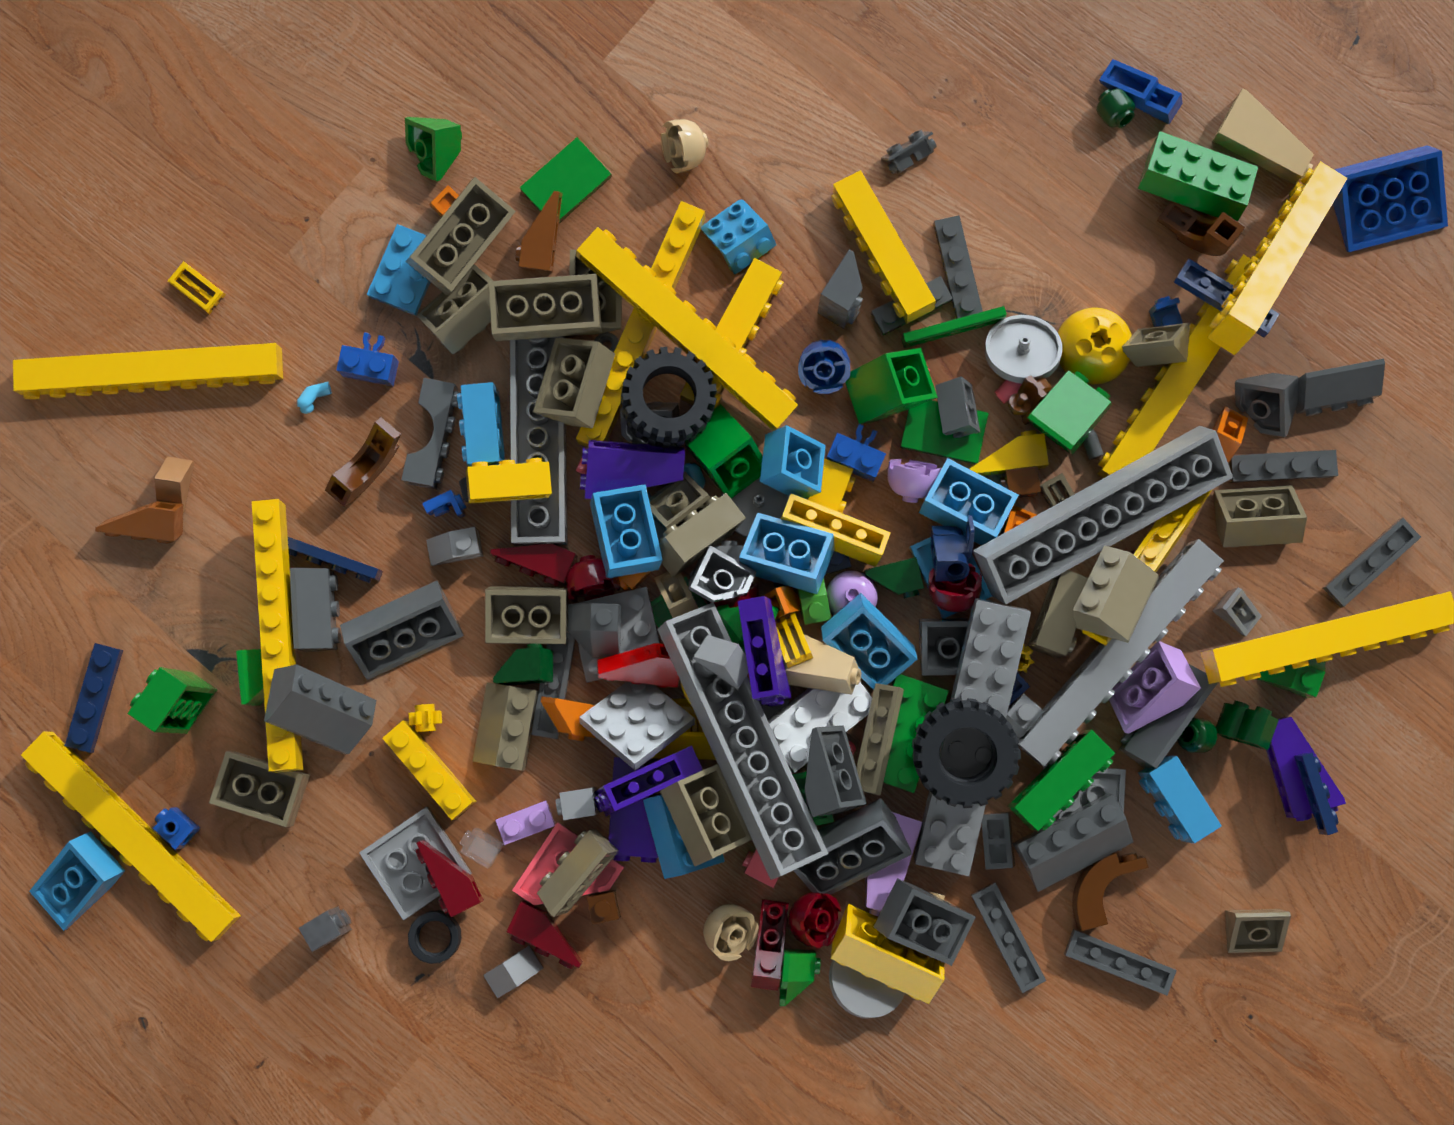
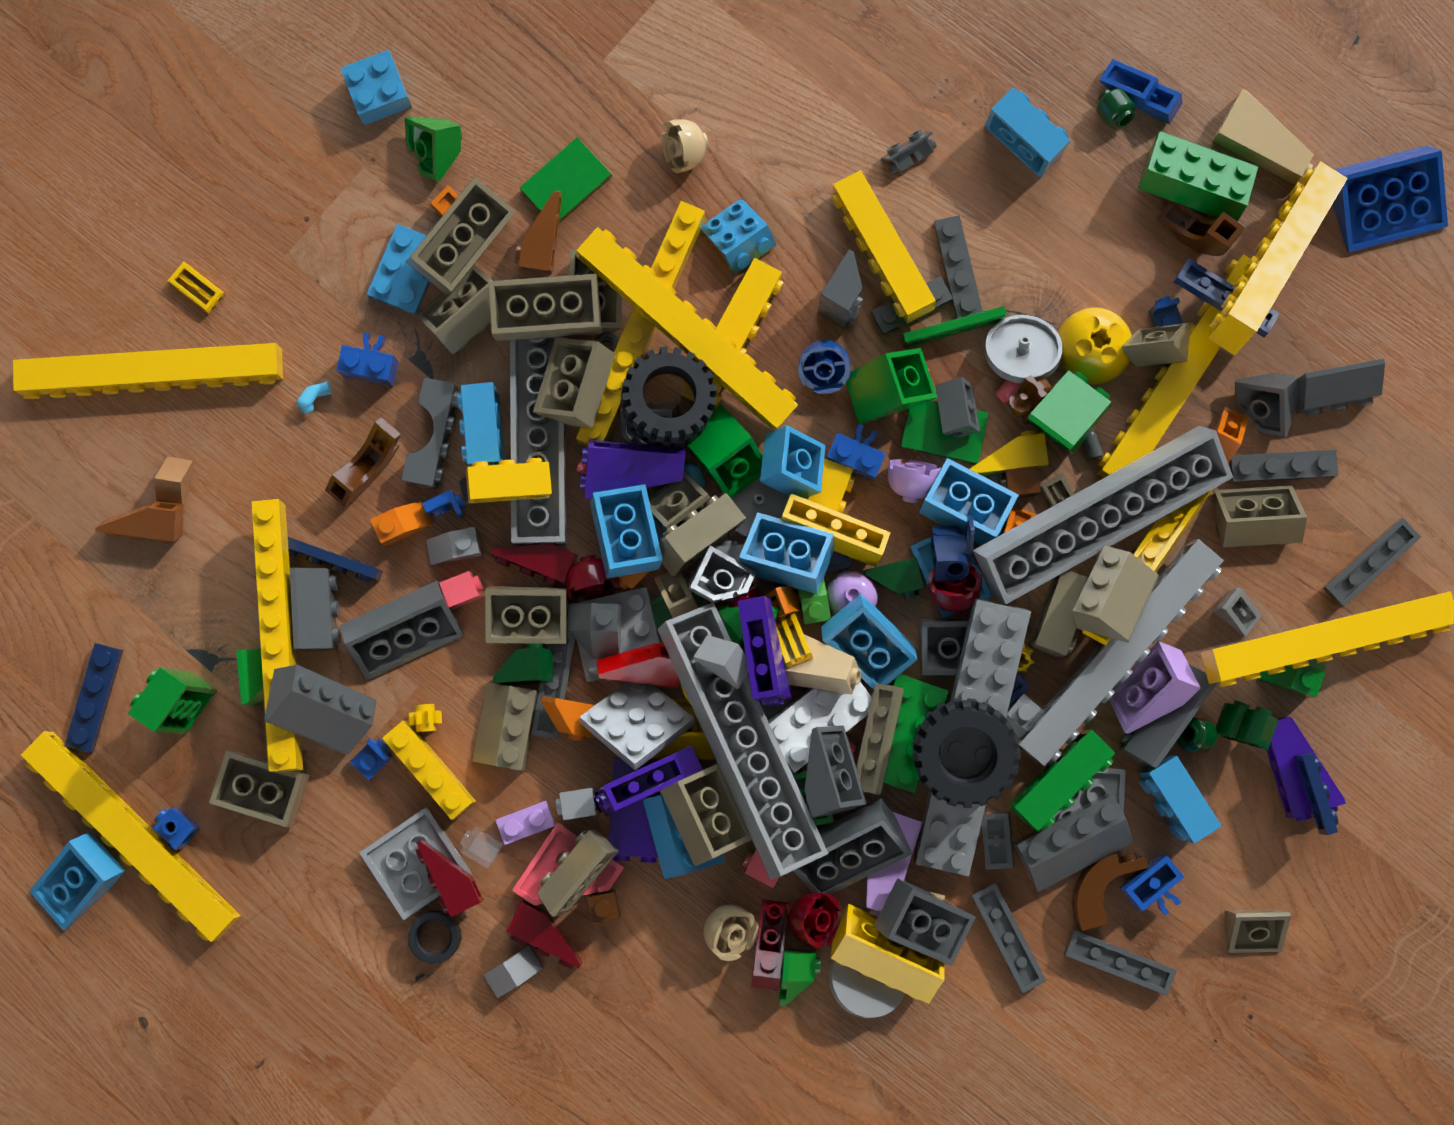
(326, 928): flat silver brick -> none
(372, 758): none -> blue bracket
(376, 87): none -> dark azure brick
(401, 523): none -> orange slope
(461, 589): none -> coral brick
(1027, 132): none -> dark azure brick
(1152, 883): none -> blue brick

